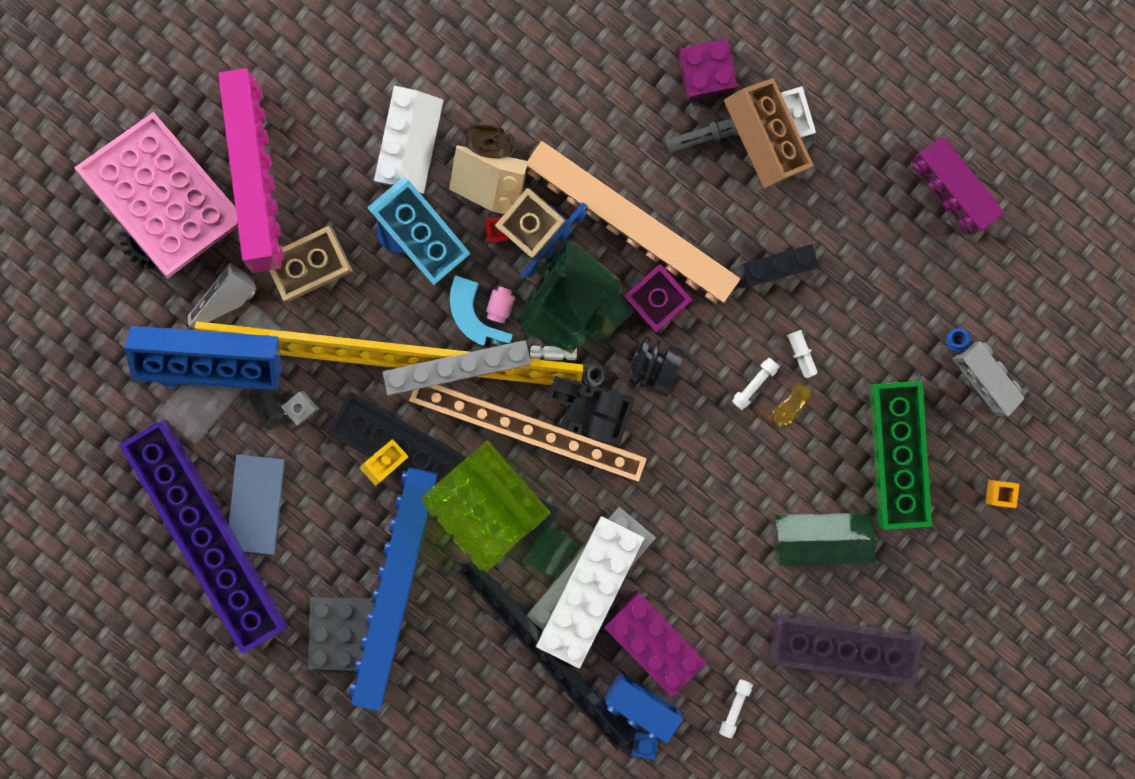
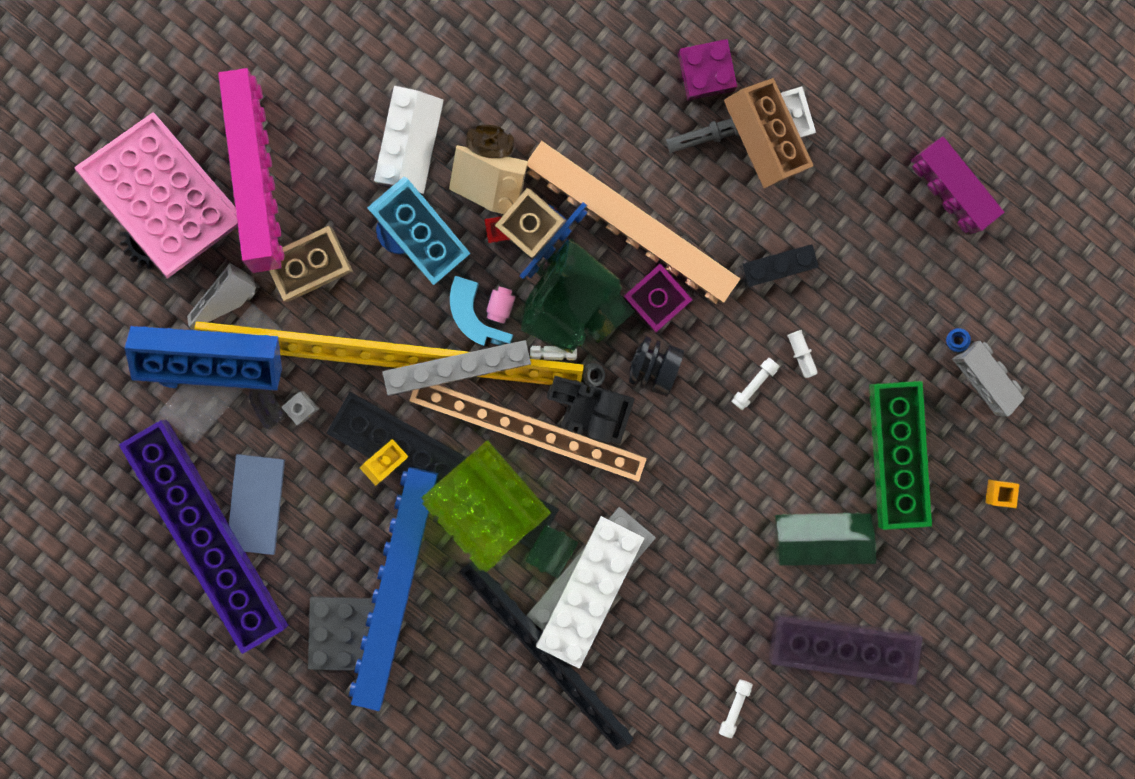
(643, 708): blue brick -> none
(643, 745): blue plate -> none
(654, 644): magenta brick -> none
(789, 407): clear yellow piece -> none

